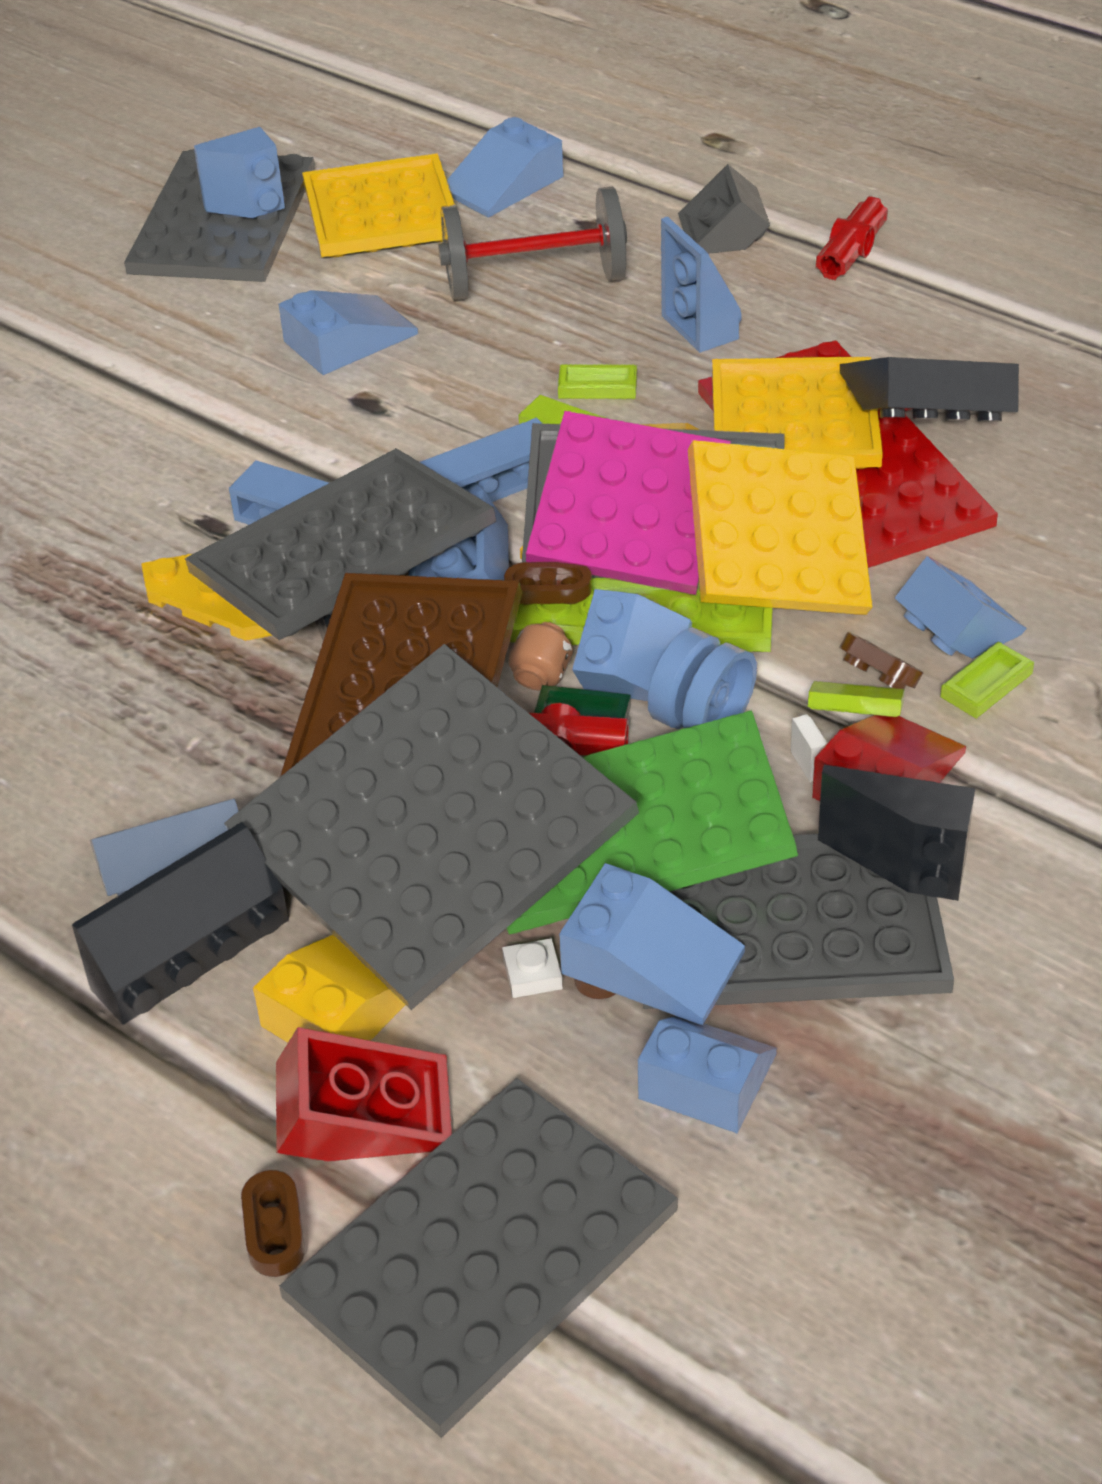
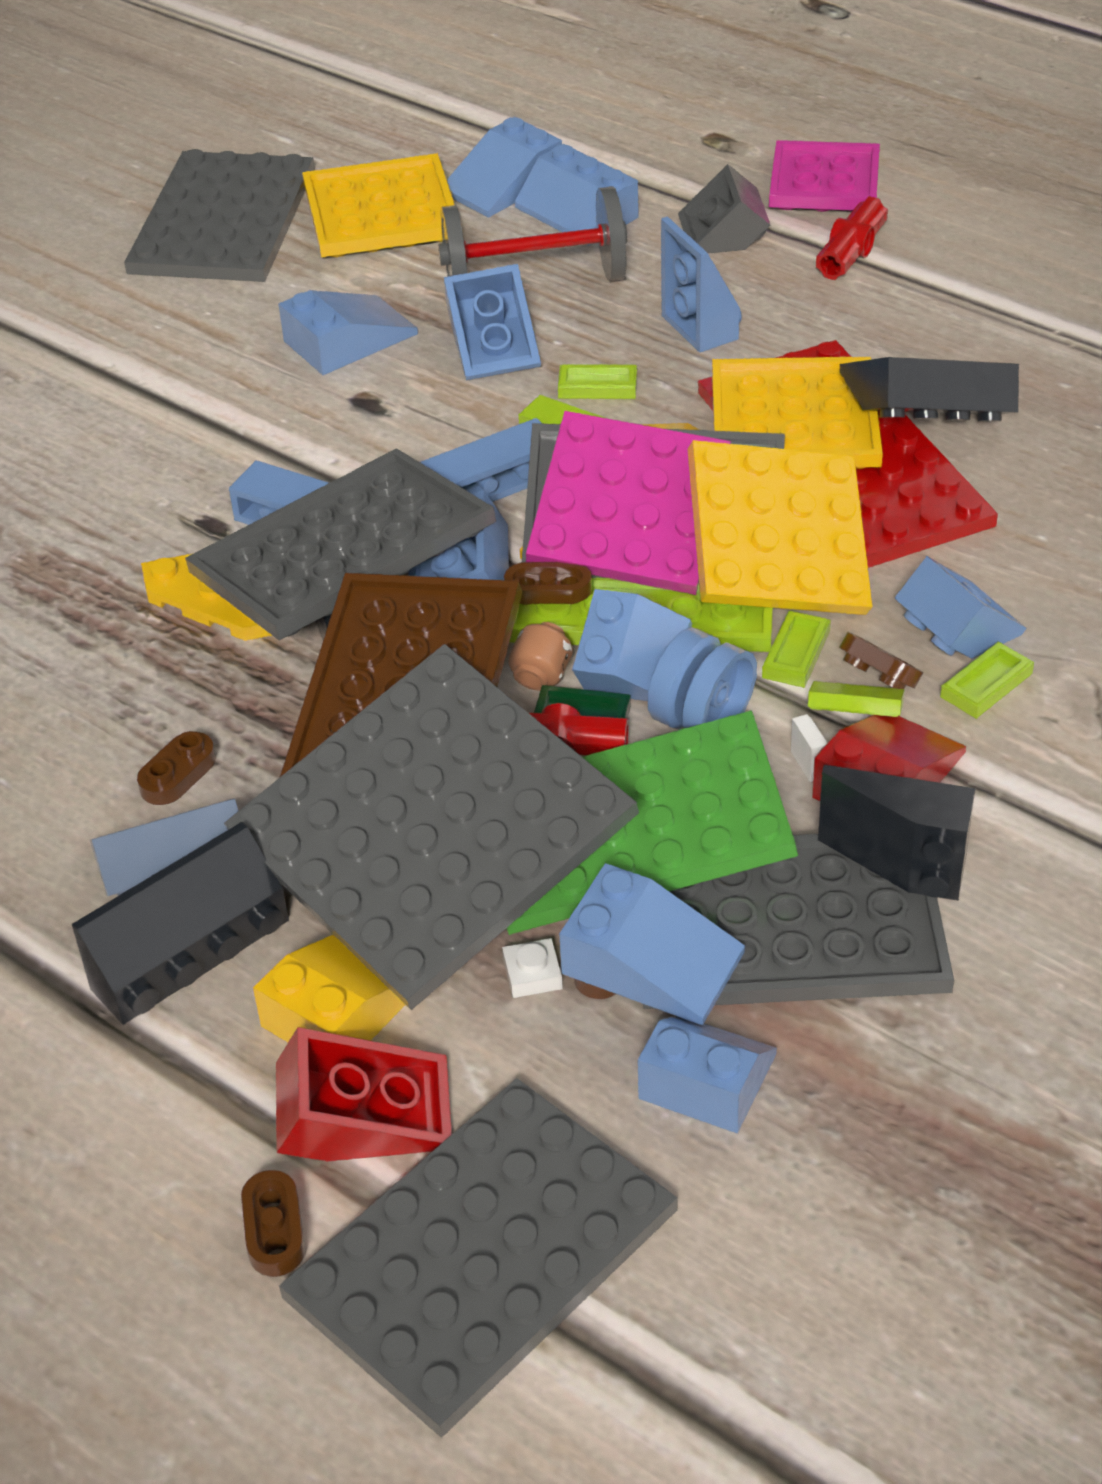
(176, 768): none -> reddish brown plate
(240, 174): medium blue slope -> none
(491, 322): none -> medium blue slope
(565, 187): none -> medium blue slope
(796, 649): none -> lime tile
(823, 175): none -> dark pink plate

